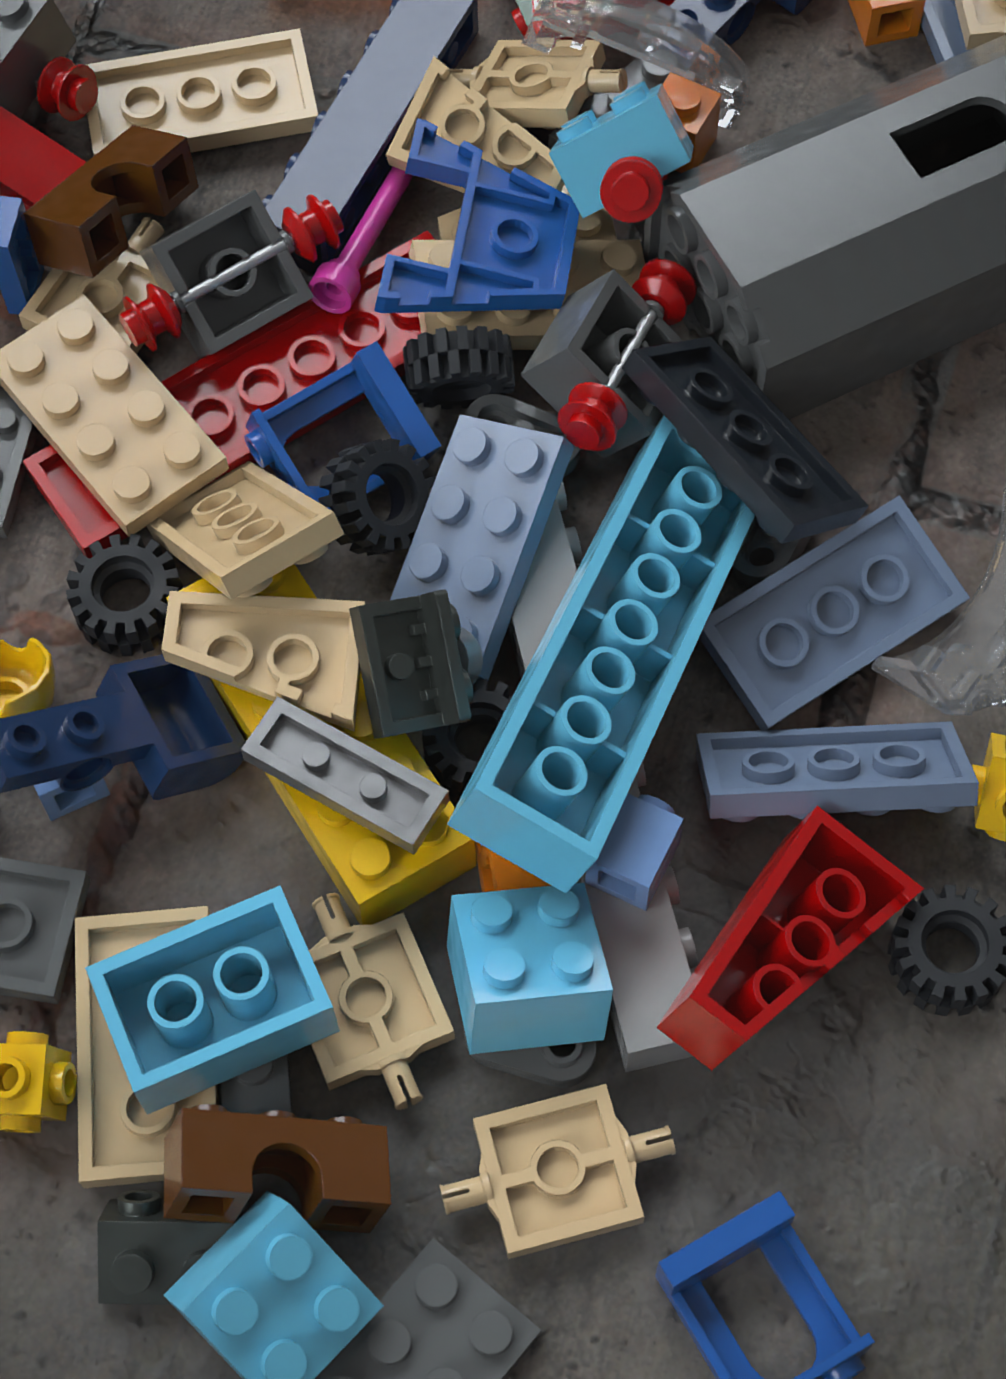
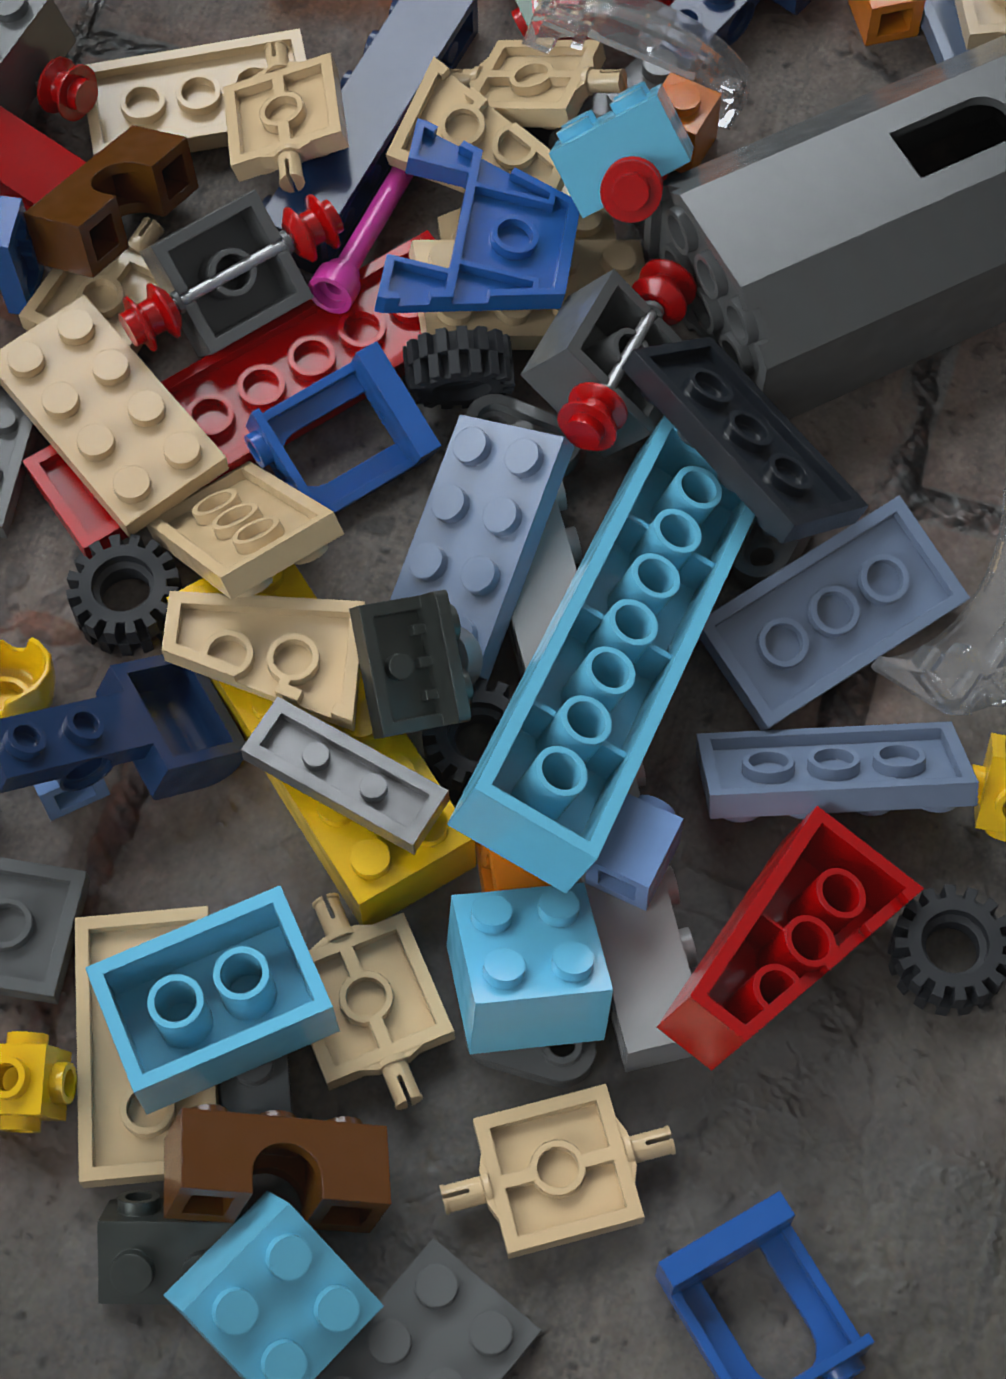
(284, 117): none -> tan plate
(349, 498): black tyre -> none

